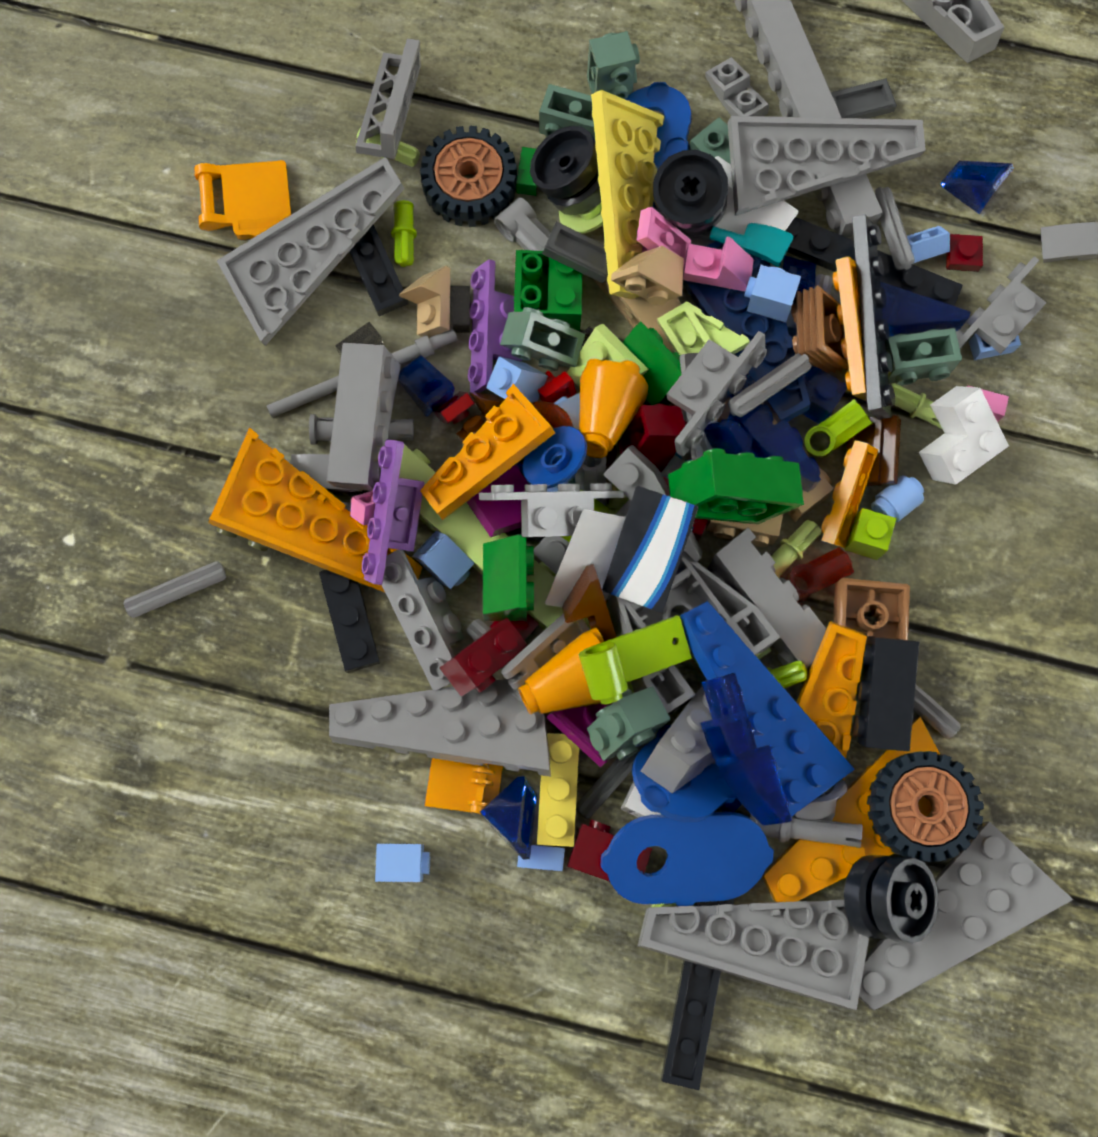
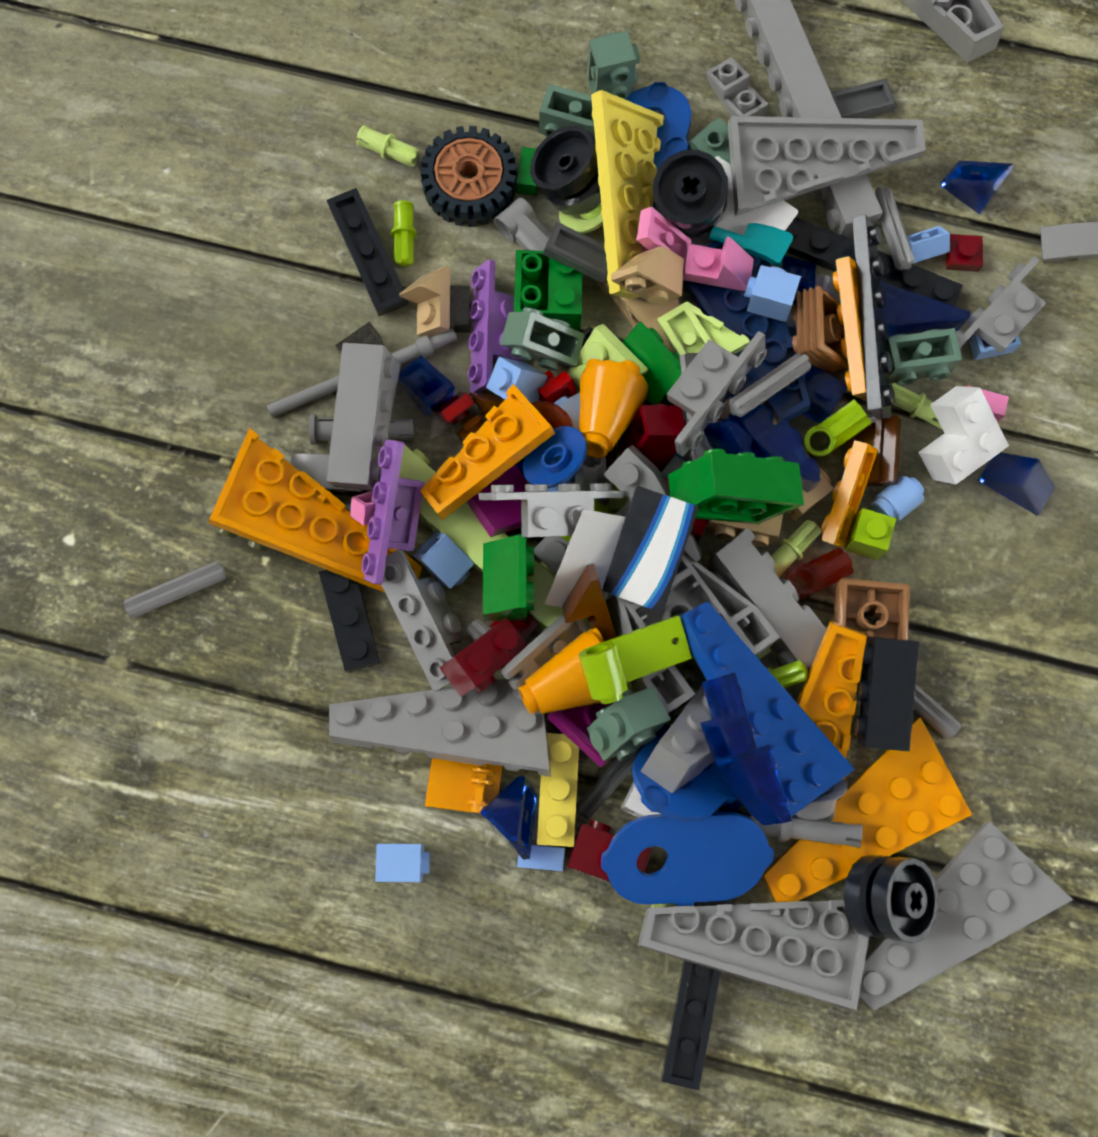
(253, 196): light orange piece -> none
(293, 257): light grey wing -> none
(396, 105): light grey fence -> none
(952, 800): wheel -> none
(1019, 479): none -> clear blue slope

